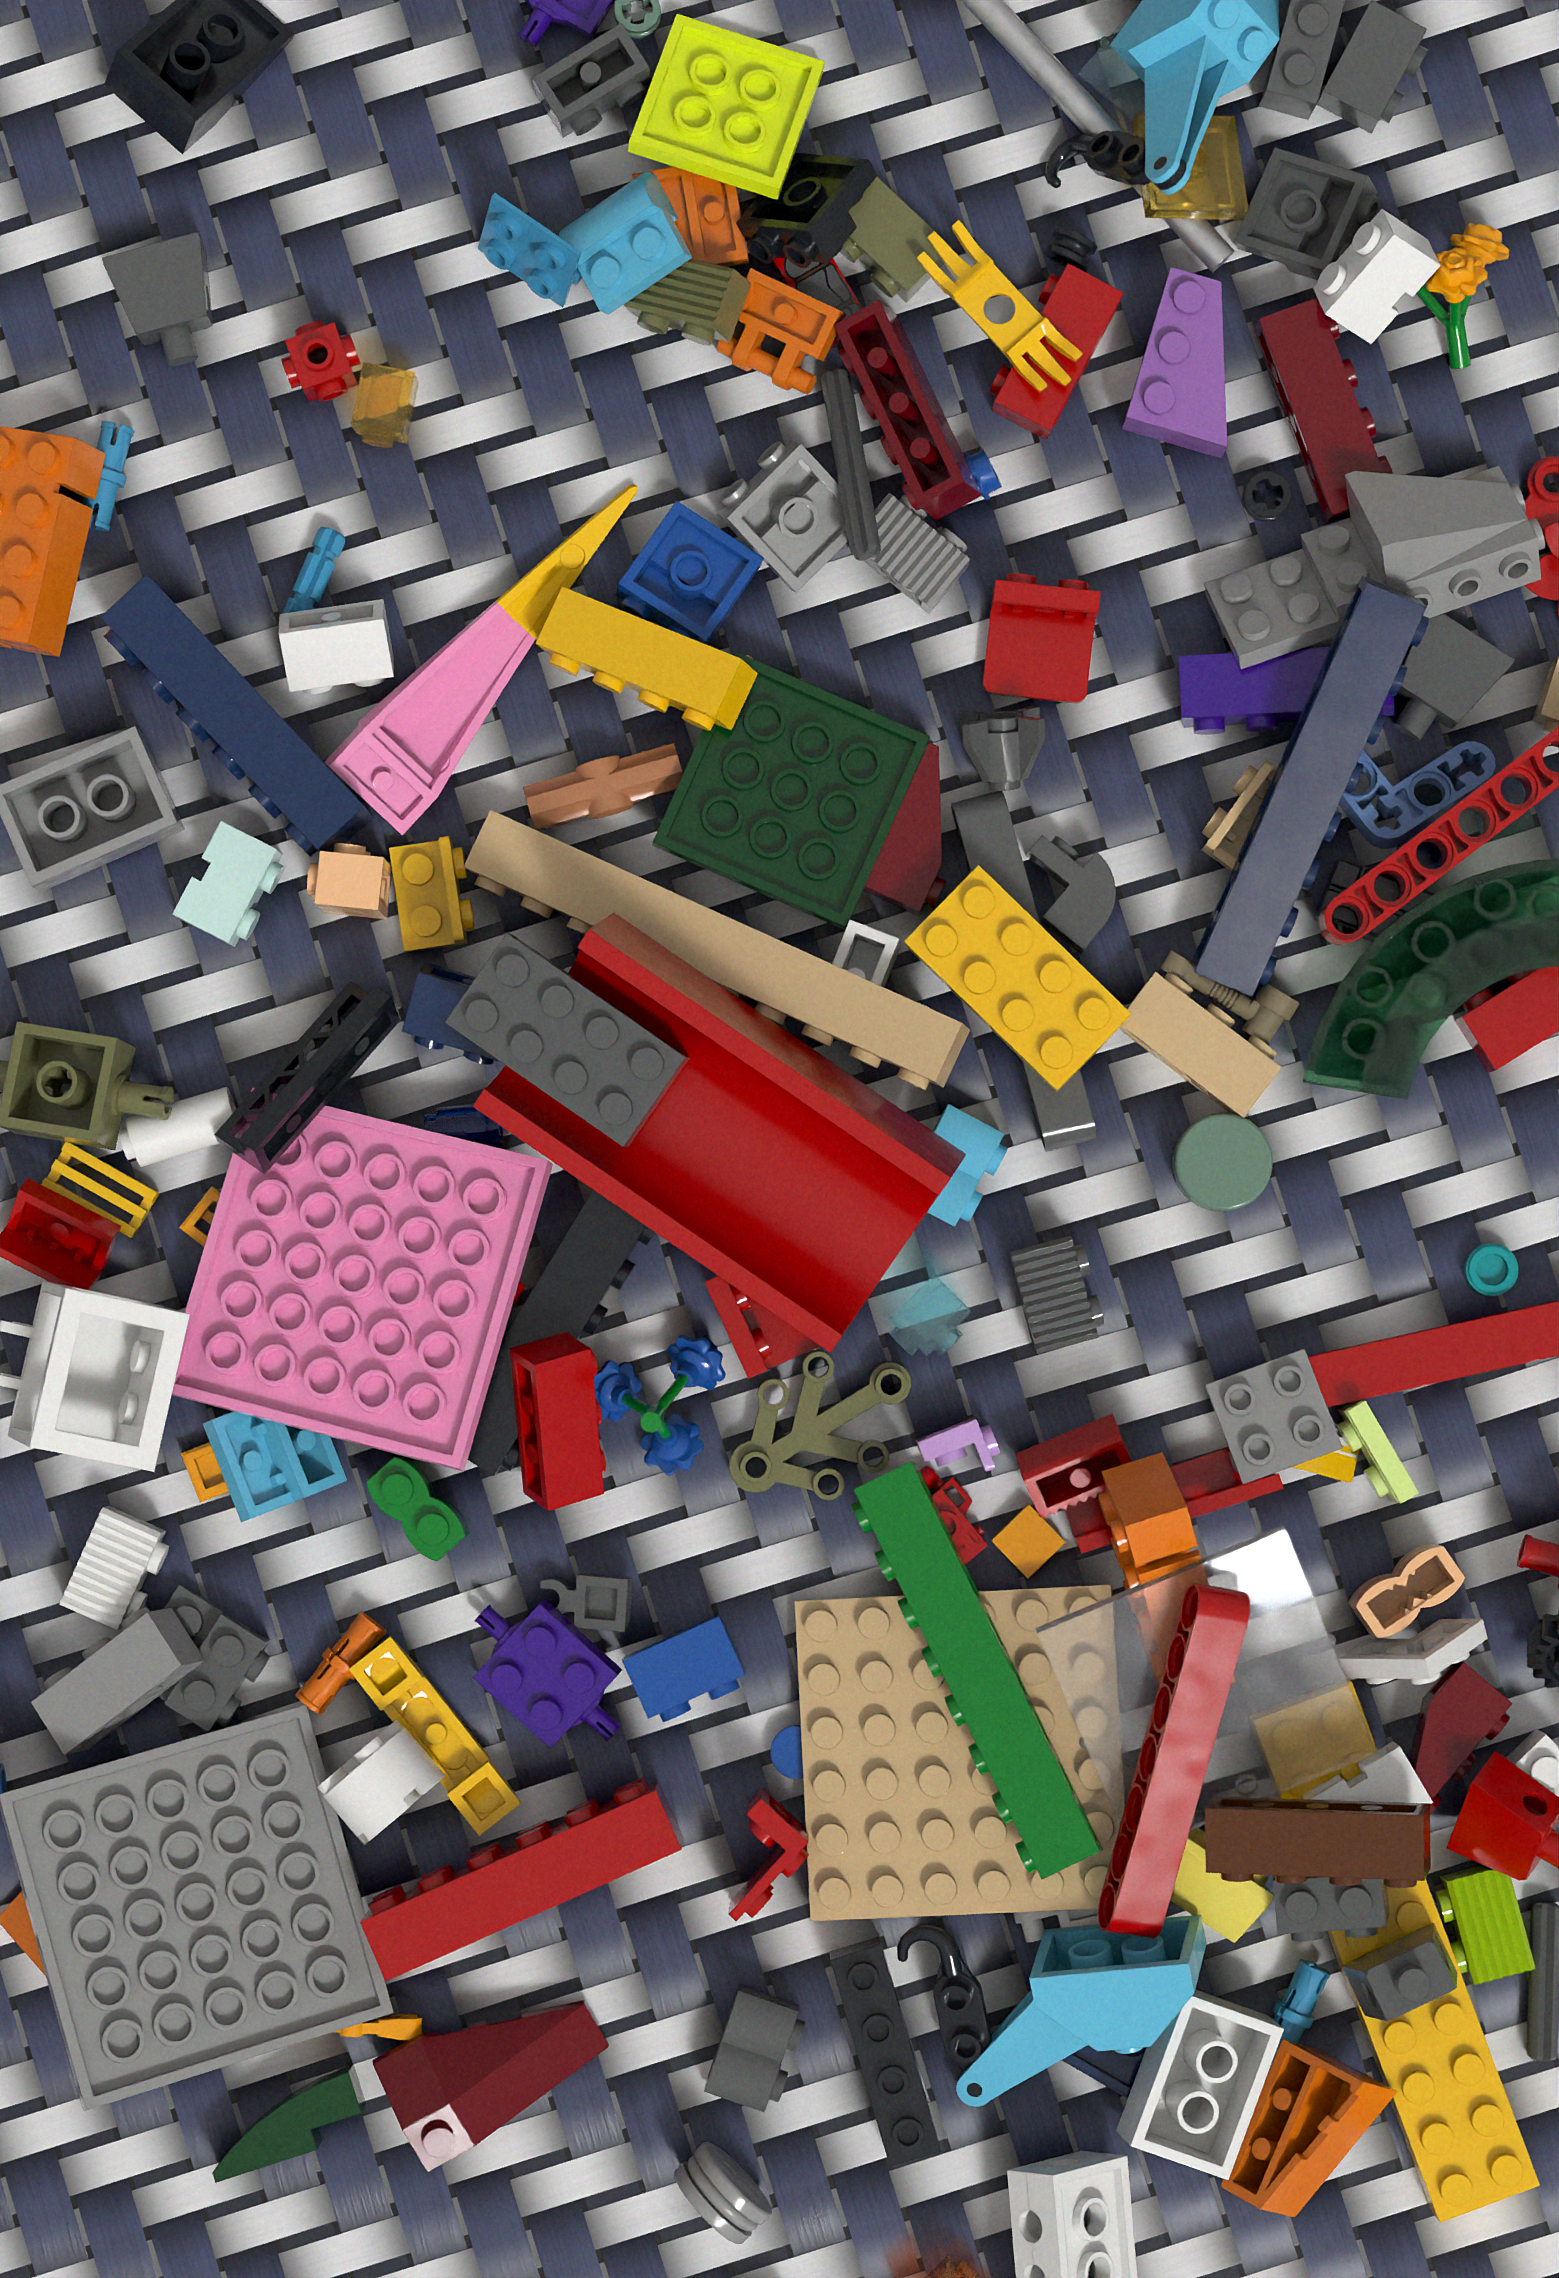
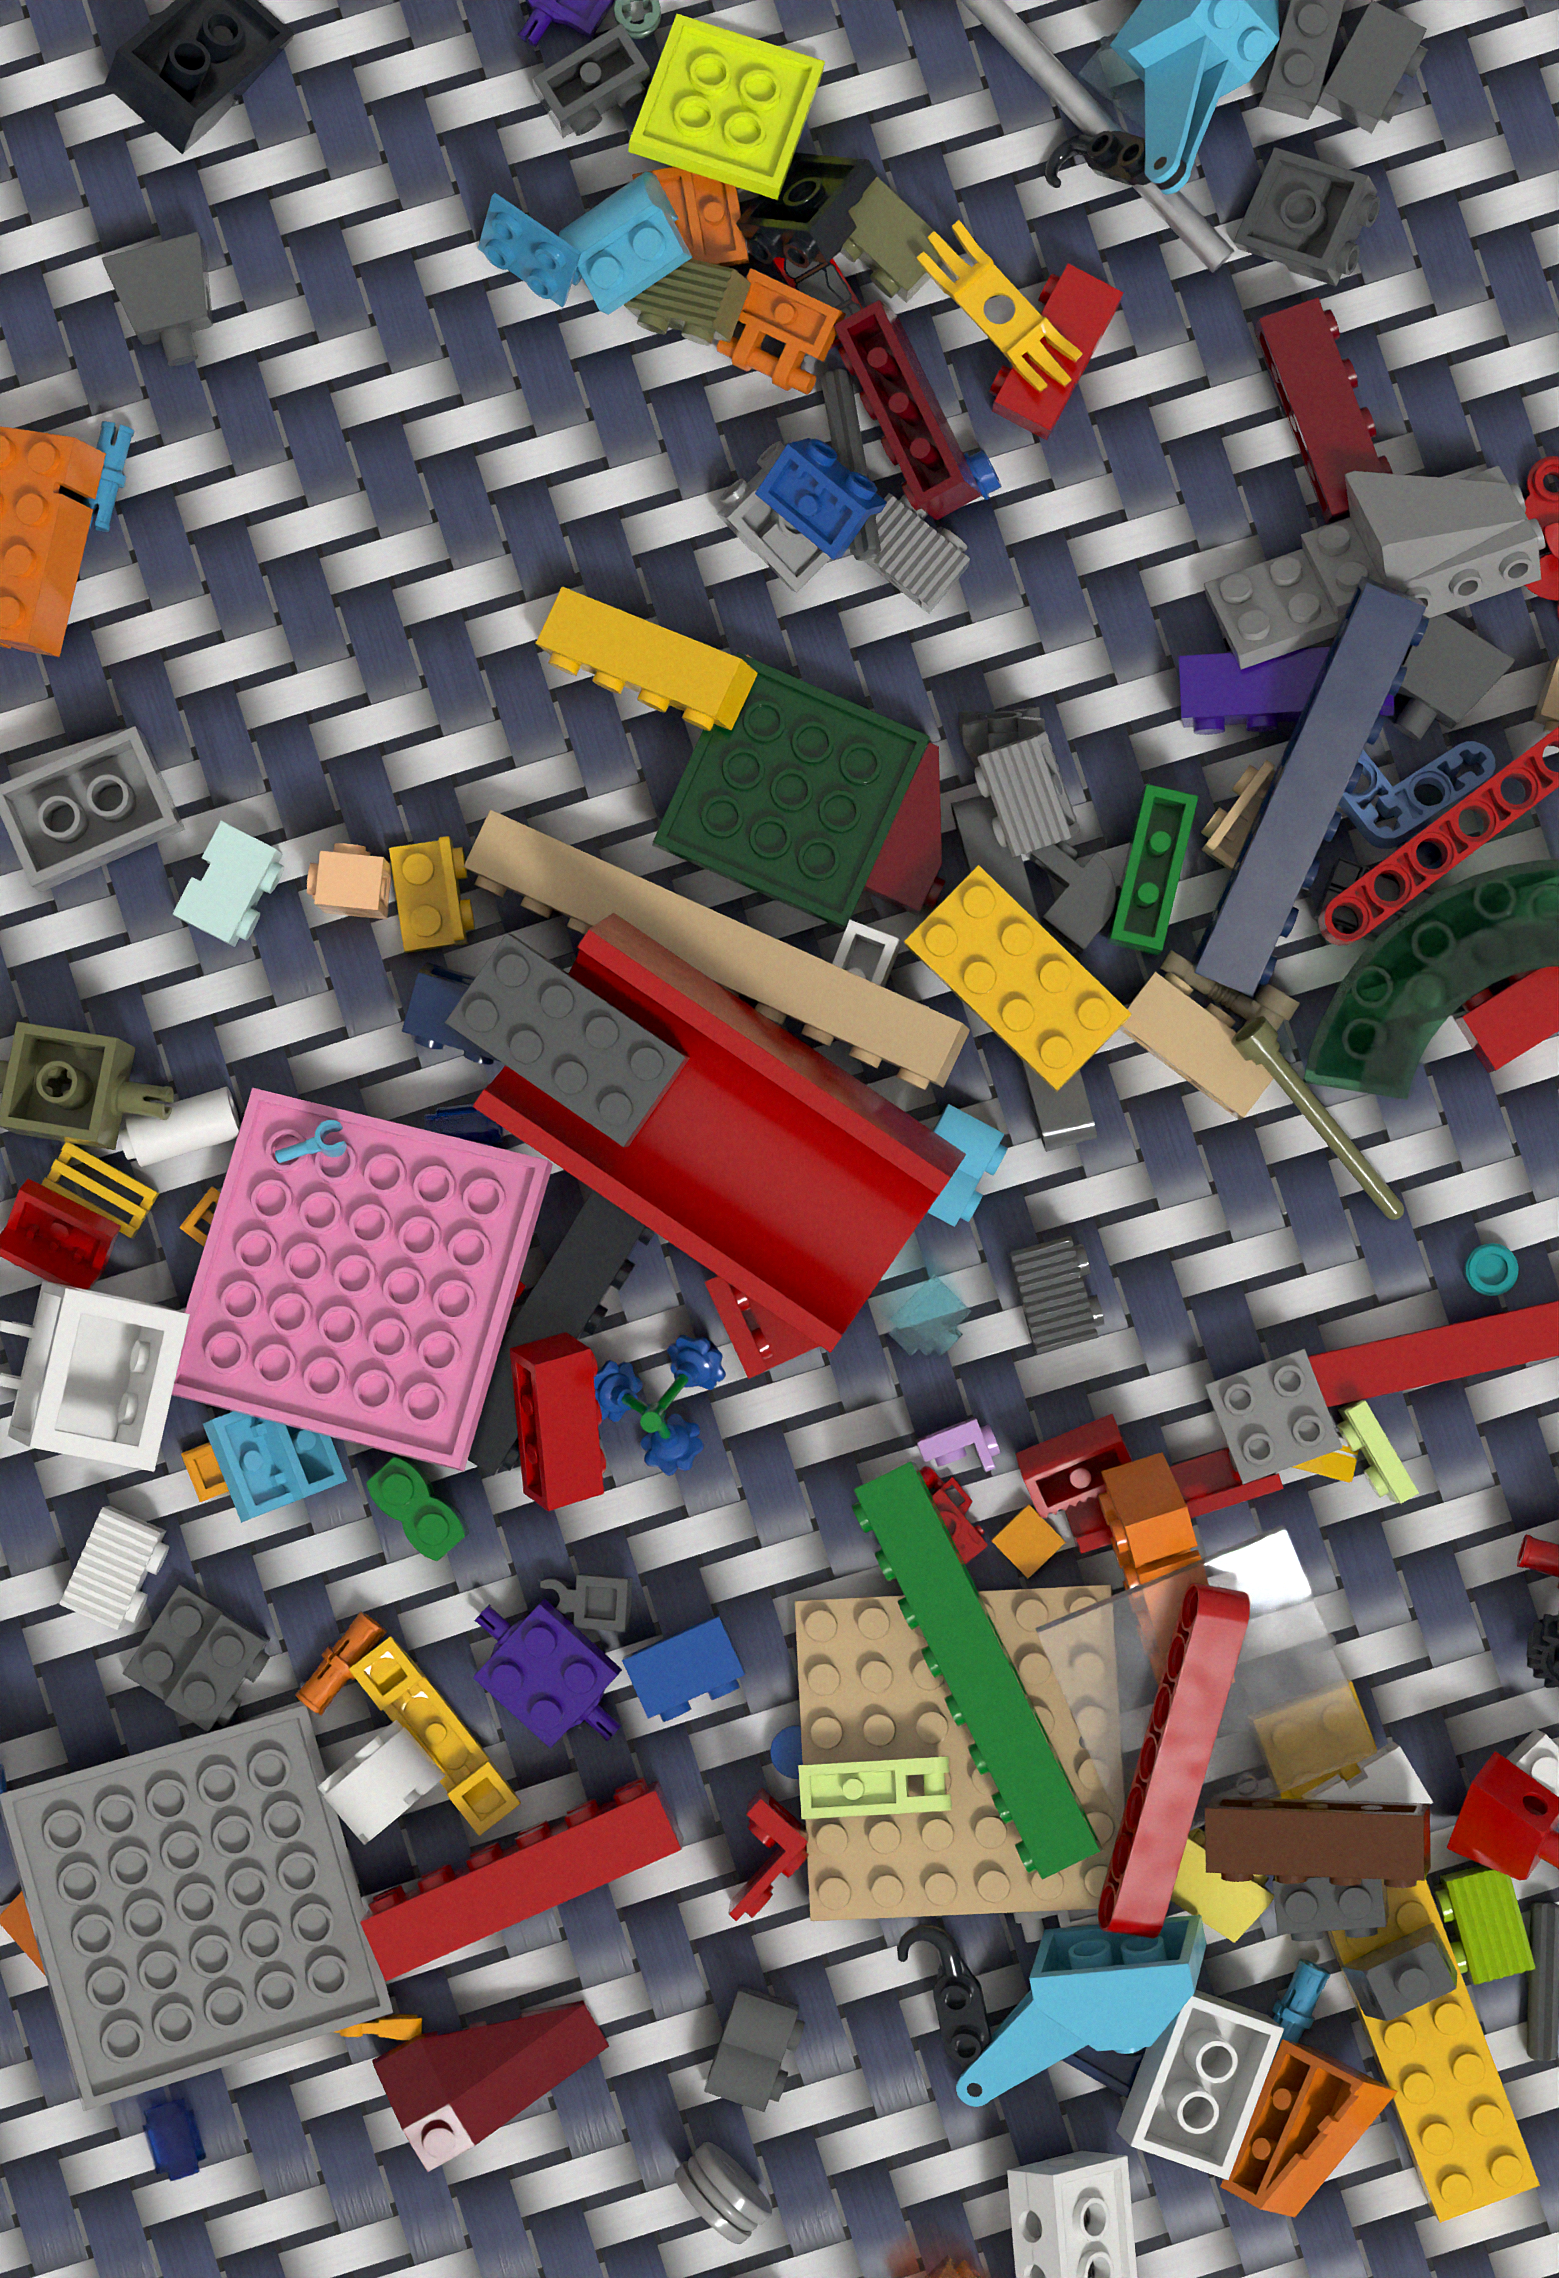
(116, 1679): light grey brick -> none
(174, 2139): none -> clear blue brick
(226, 706): dark blue brick -> none
(293, 2124): dark green slope -> none
(315, 1081): black fence -> none
(315, 1144): none -> medium azure hand
(316, 570): dark azure axle -> none
(326, 379): red brick -> none
(336, 646): white brick -> none
(384, 405): clear yellow brick -> none
(423, 727): bright pink plate -> none
(603, 787): nougat piece -> none
(688, 576): blue plate -> none
(812, 1431): olive plant -> none
(820, 495): none -> blue bracket
(872, 1787): none -> yellowish green plate
(884, 2051): black brick -> none
(1026, 795): none -> light grey brick
(1040, 639): red bracket -> none
(1070, 248): black bush -> none
(1152, 869): none -> green brick
(1182, 371): medium lavender wedge -> none
(1215, 181): clear yellow plate -> none
(1222, 1162): sand green head -> none
(1258, 1043): none -> olive piece
(1273, 481): black bush -> none
(1374, 274): white brick -> none
(1415, 1658): white plate -> none
(1417, 1581): light nougat brick -> none
(1451, 1725): dark red slope -> none
(1458, 280): light orange plant -> none

